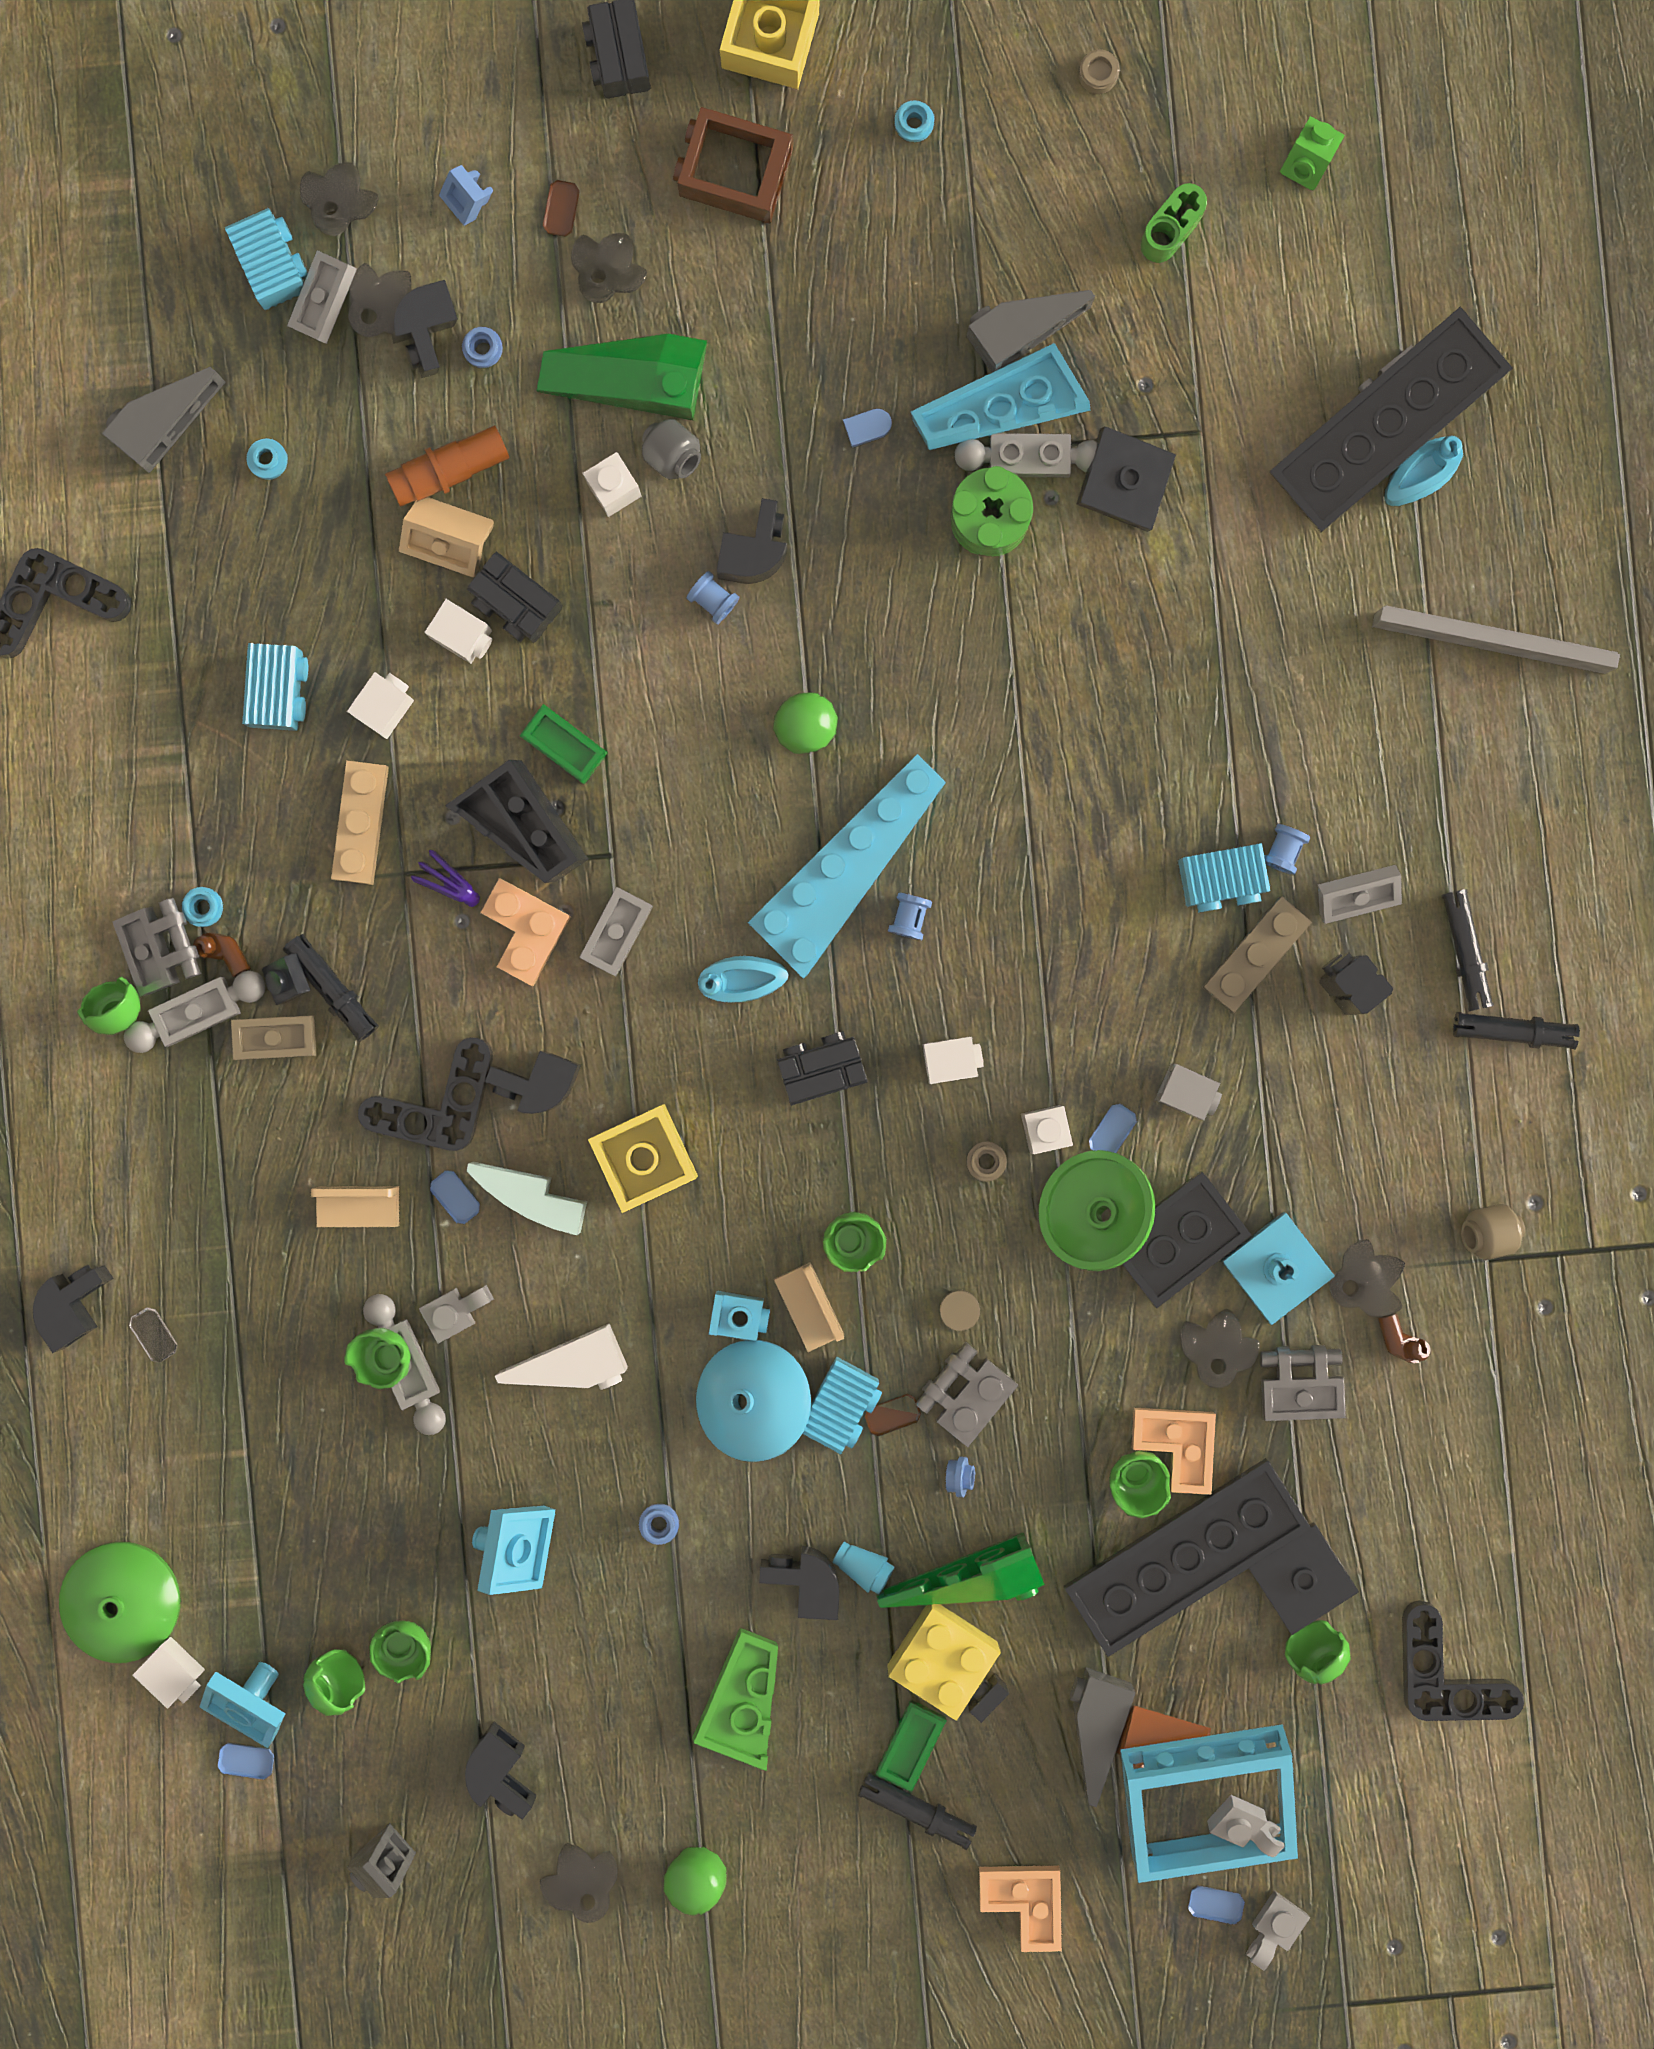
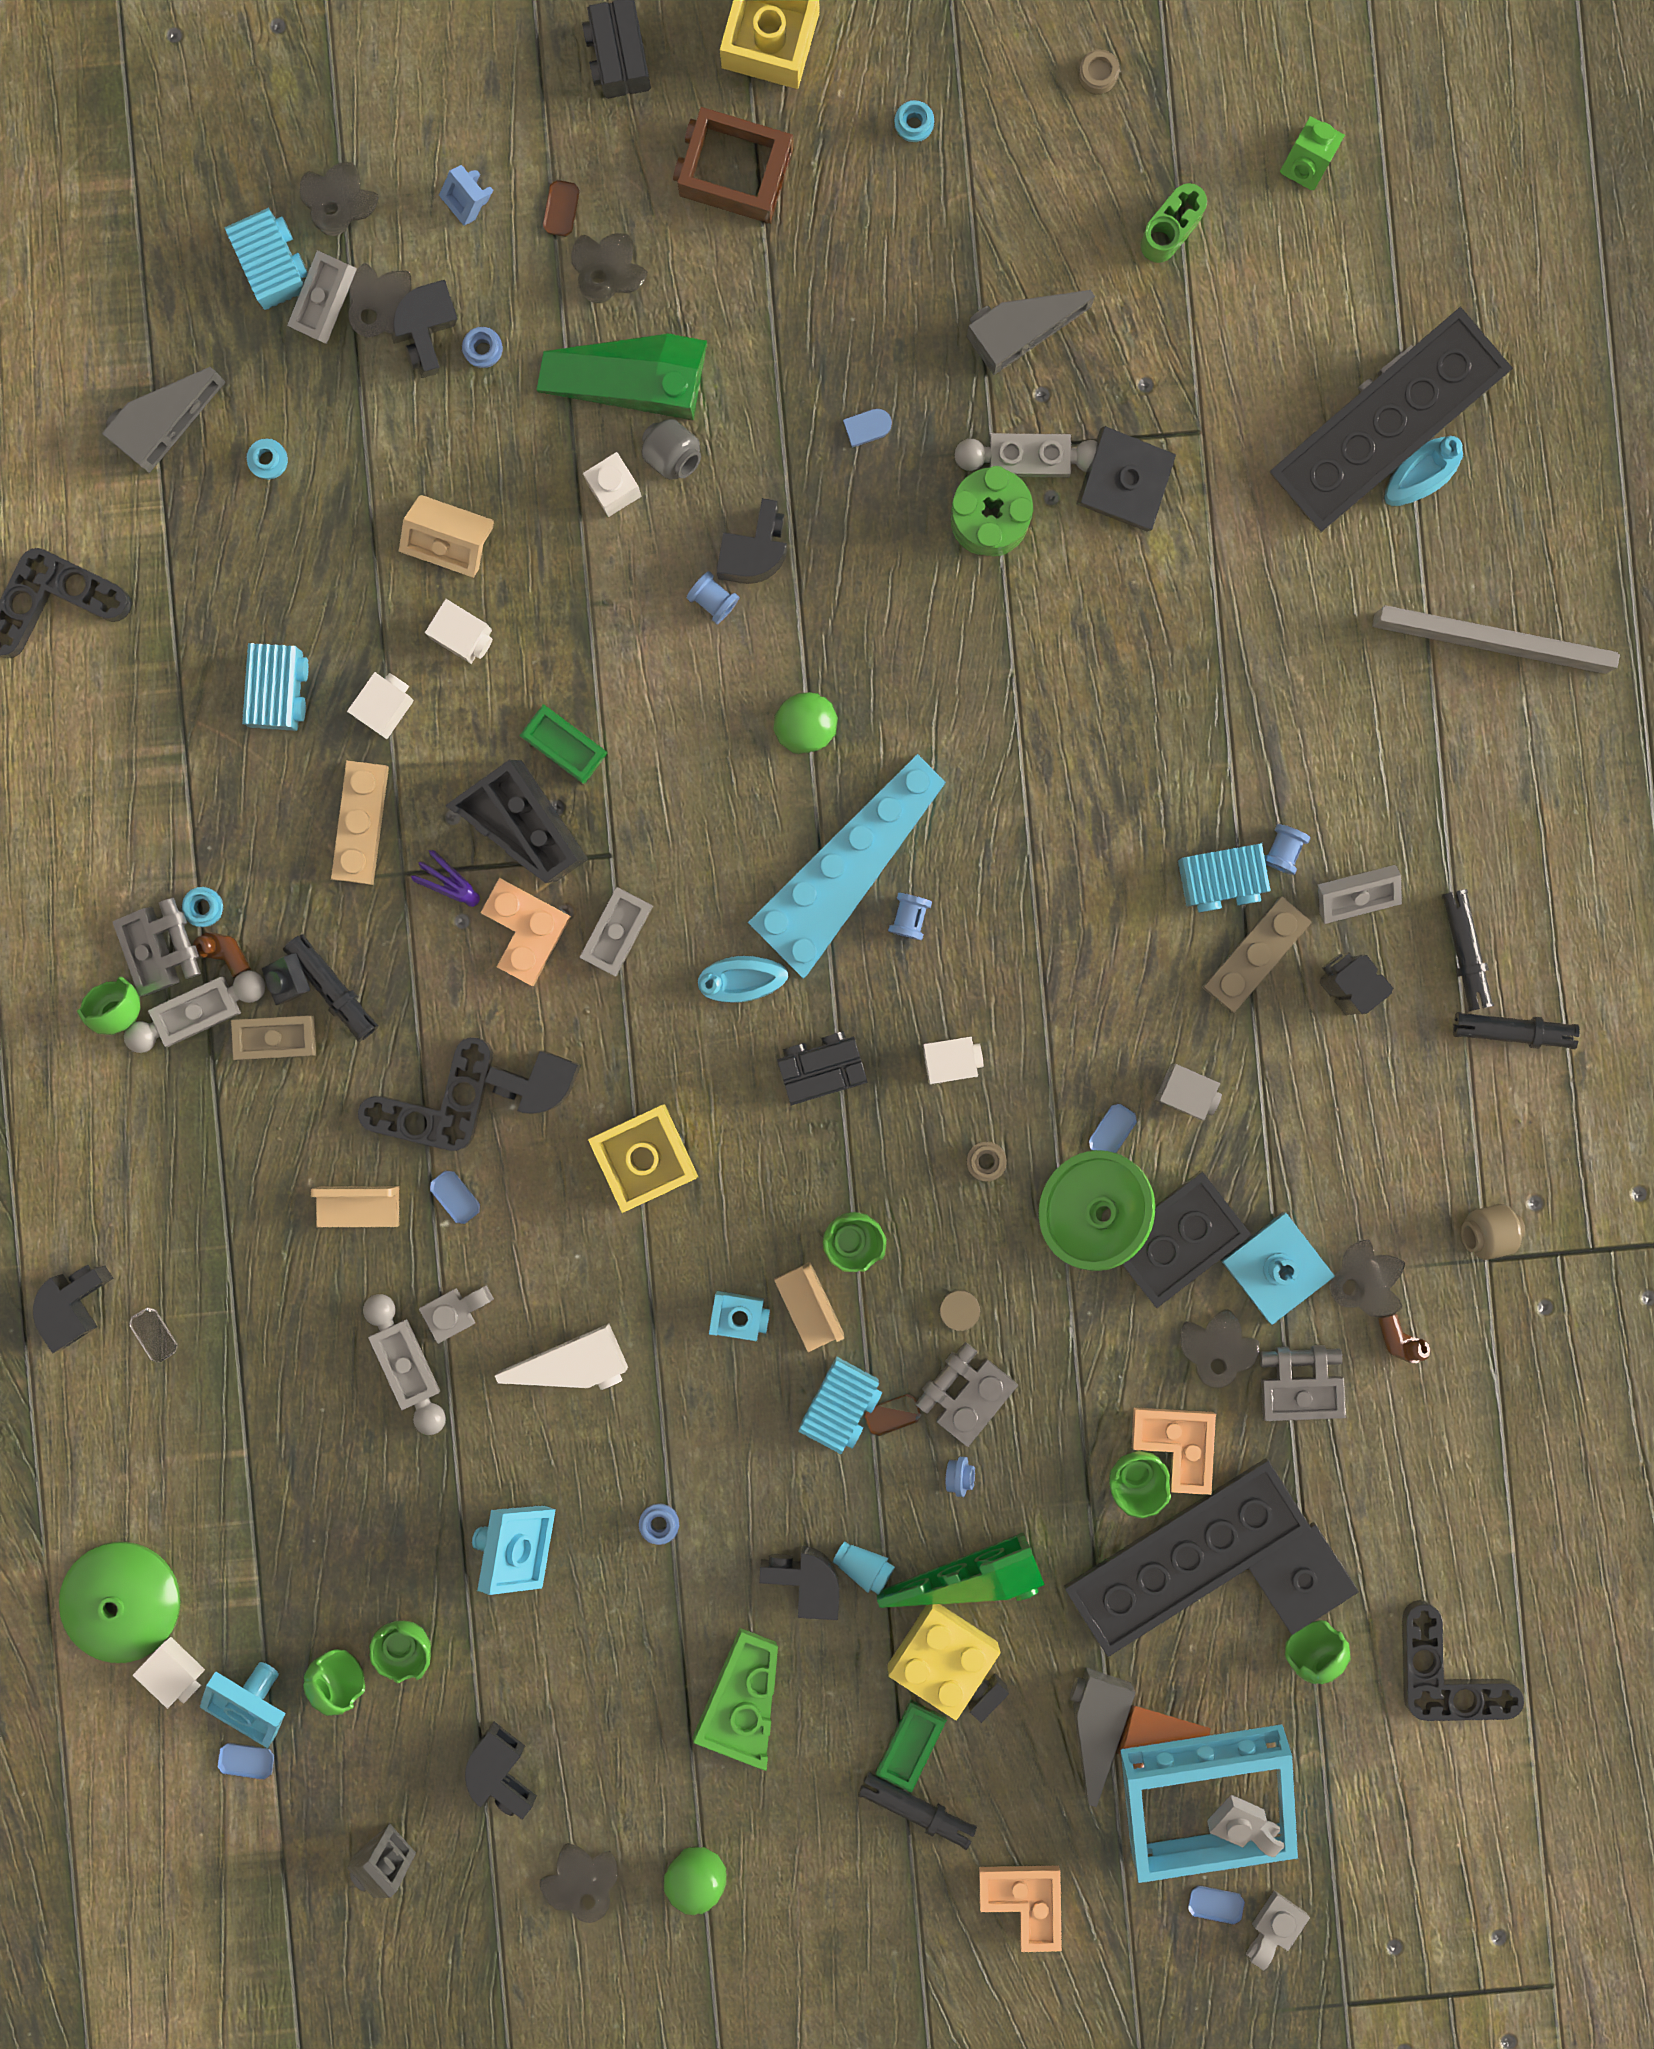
(378, 1357): bright green hair -> none
(446, 466): dark orange piece -> none
(514, 598): black brick -> none
(530, 1197): light aqua slope -> none
(775, 1398): medium azure dish -> none
(1007, 399): medium azure wing -> none
(1046, 1129): white brick -> none

